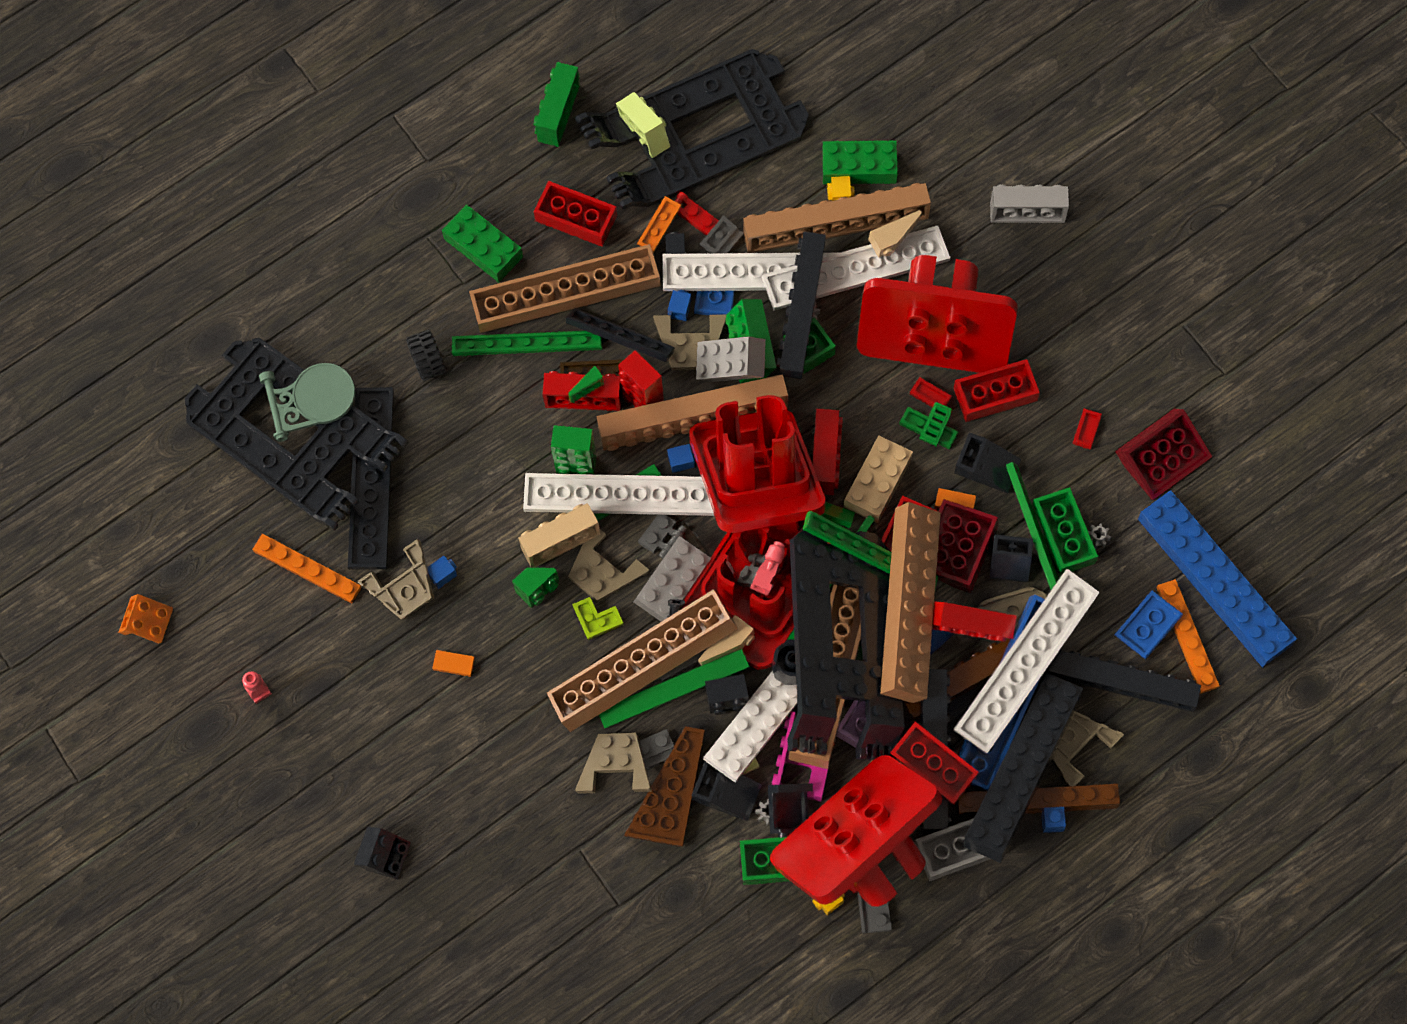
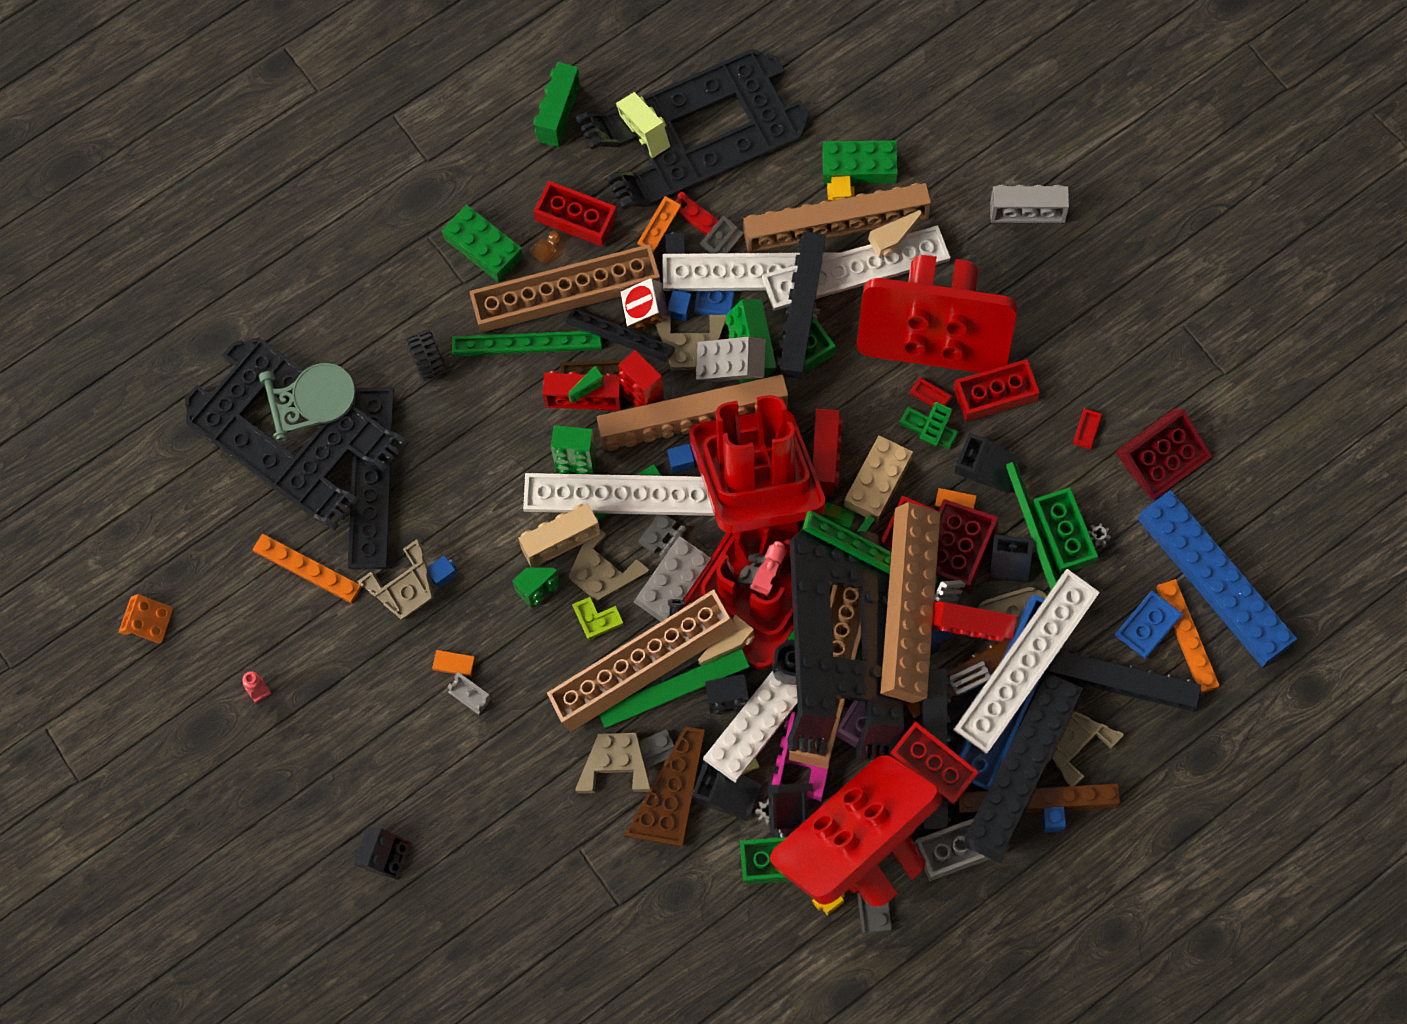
(469, 693): none -> light grey hinge
(544, 249): none -> clear orange plate
(644, 304): none -> piece
(949, 594): none -> light grey tile
(984, 671): none -> light grey tile

